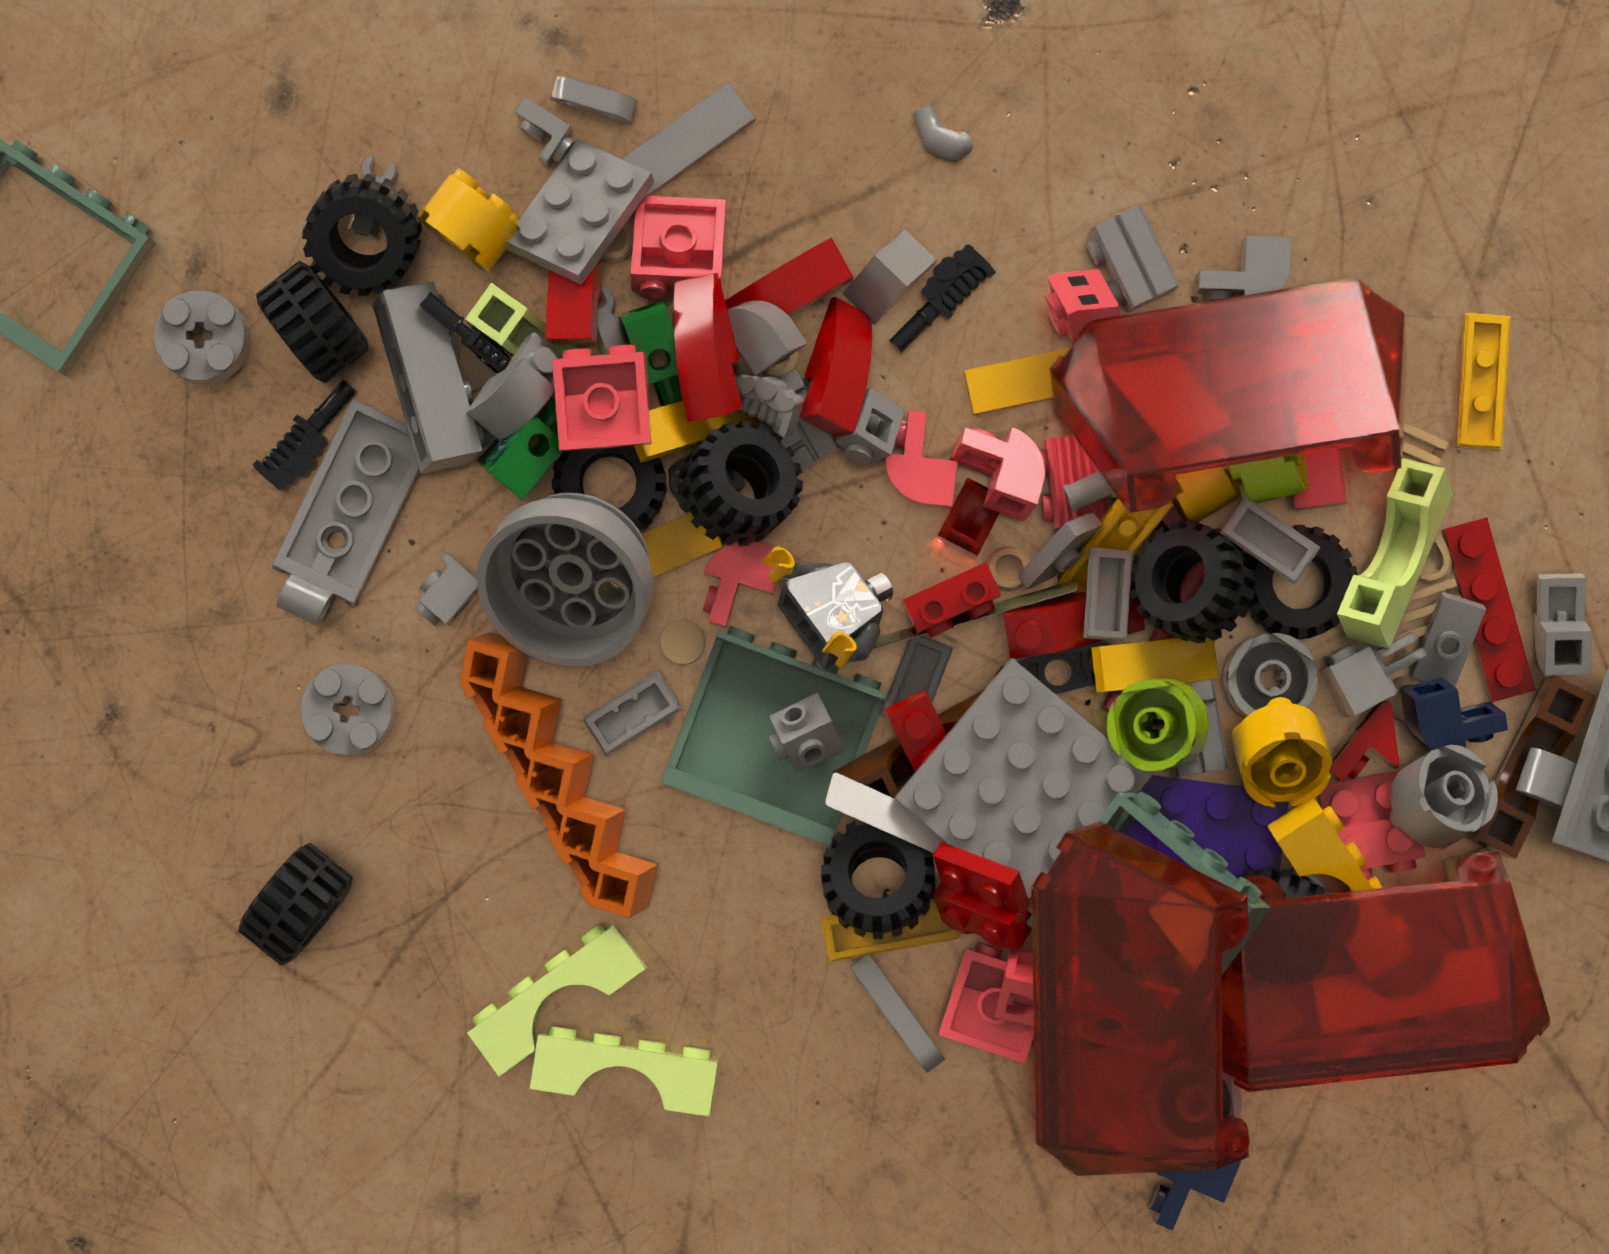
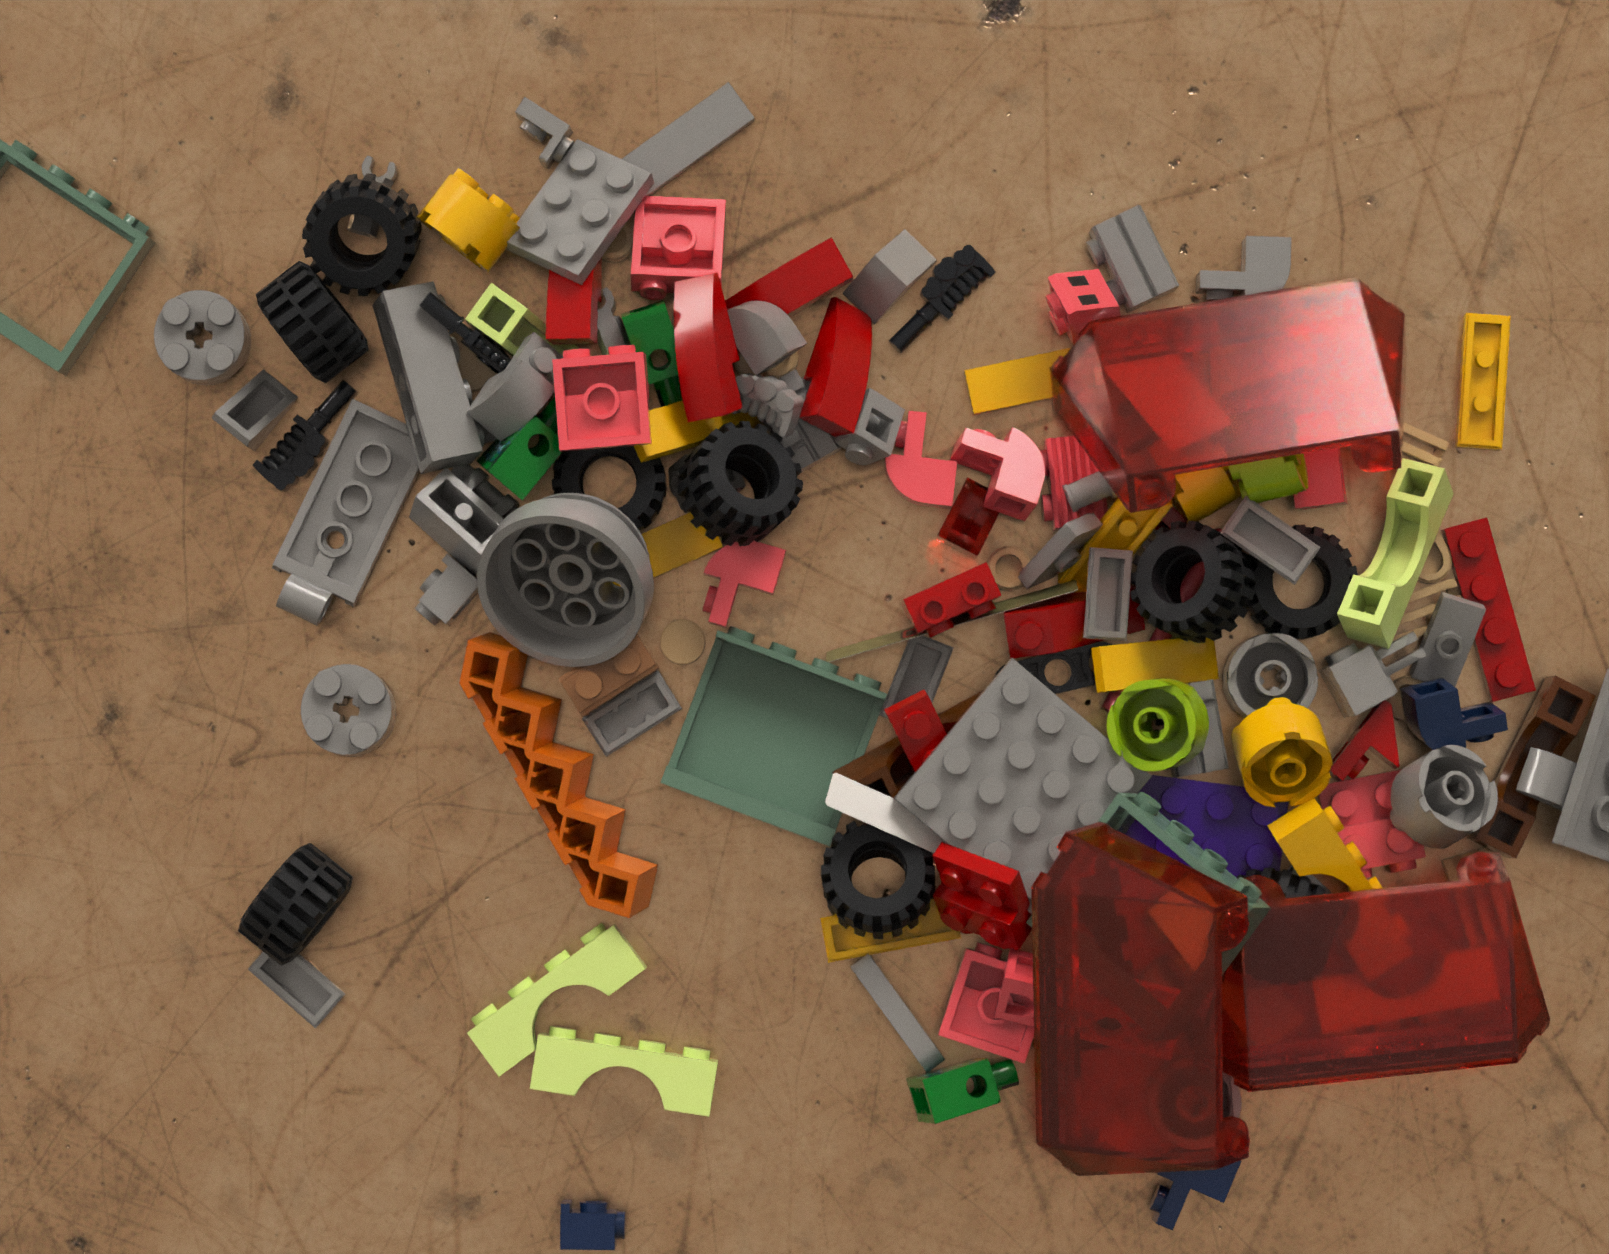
(255, 410): none -> light grey slope
(299, 986): none -> light grey tile
(461, 512): none -> light grey brick
(590, 1226): none -> dark blue brick
(593, 99): light grey beam -> none
(599, 683): none -> medium nougat brick
(805, 733): light grey brick -> none
(830, 606): torso -> none
(939, 139): light grey arm -> none
(943, 1091): none -> green torso
(1560, 626): light grey brick -> none

